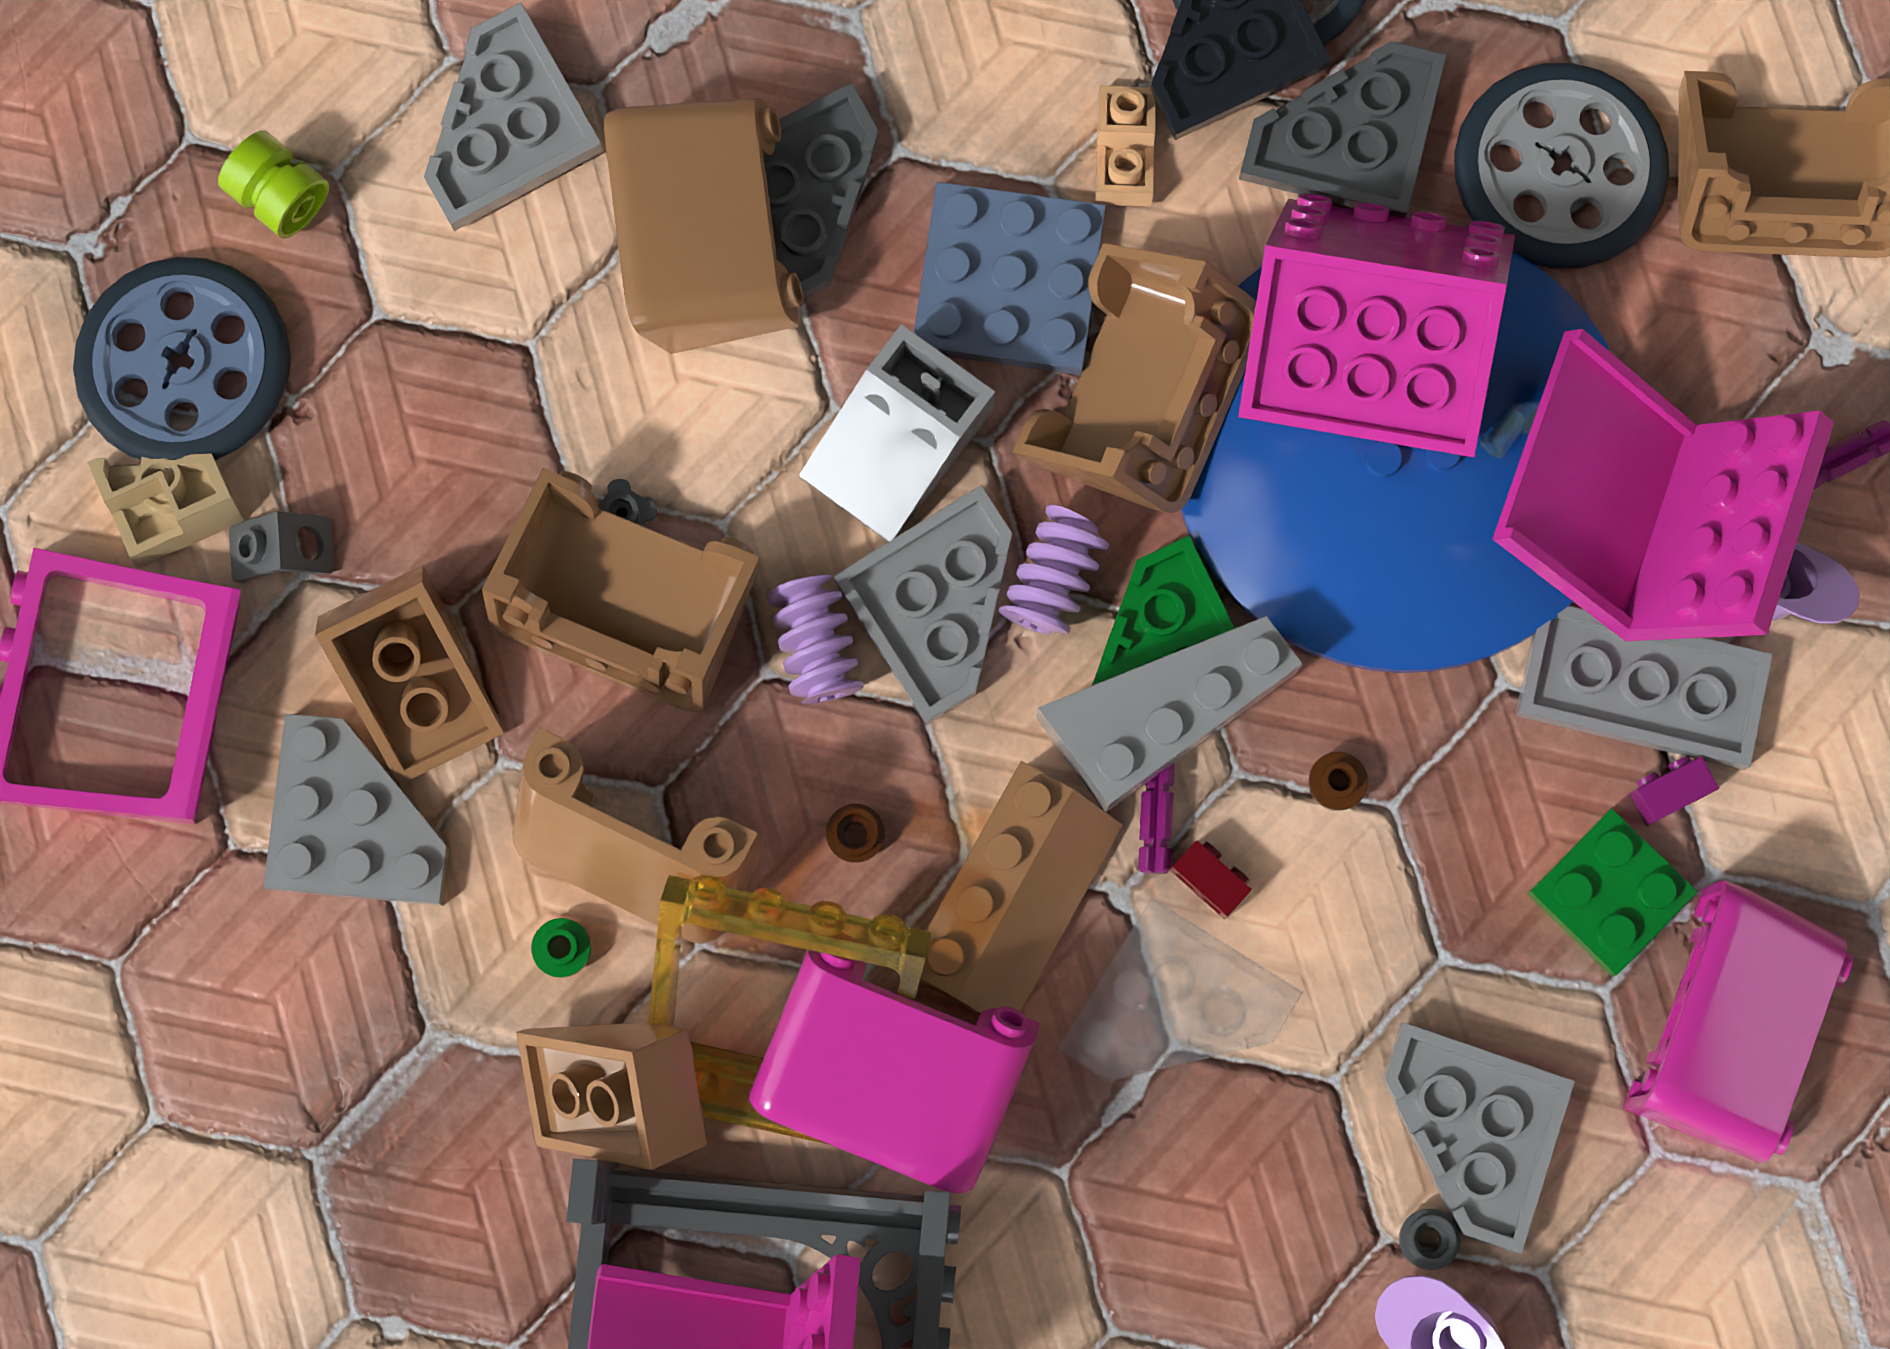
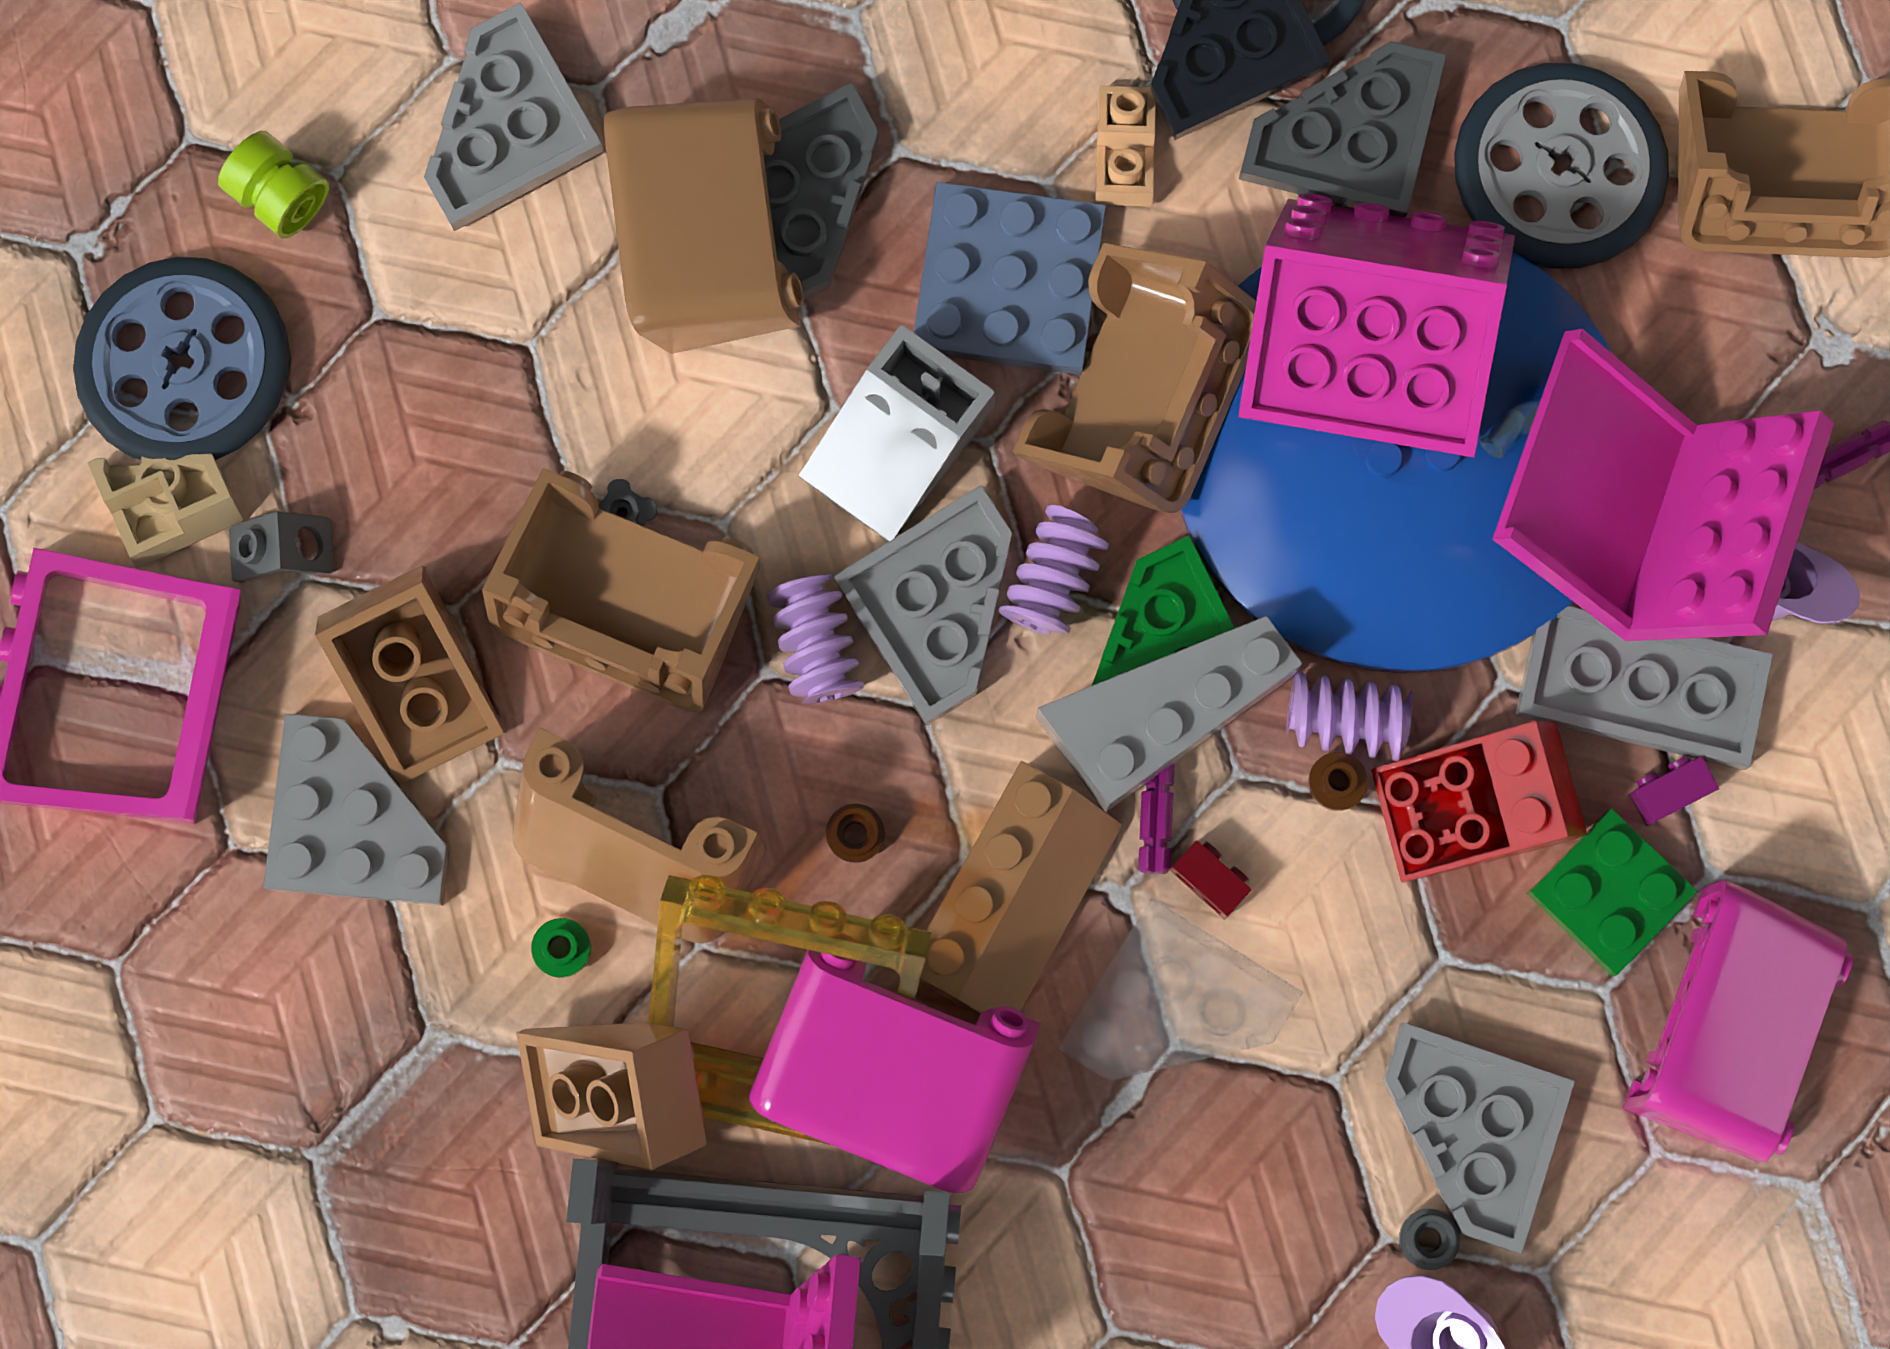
(1349, 715): none -> lavender piece
(1479, 801): none -> red slope

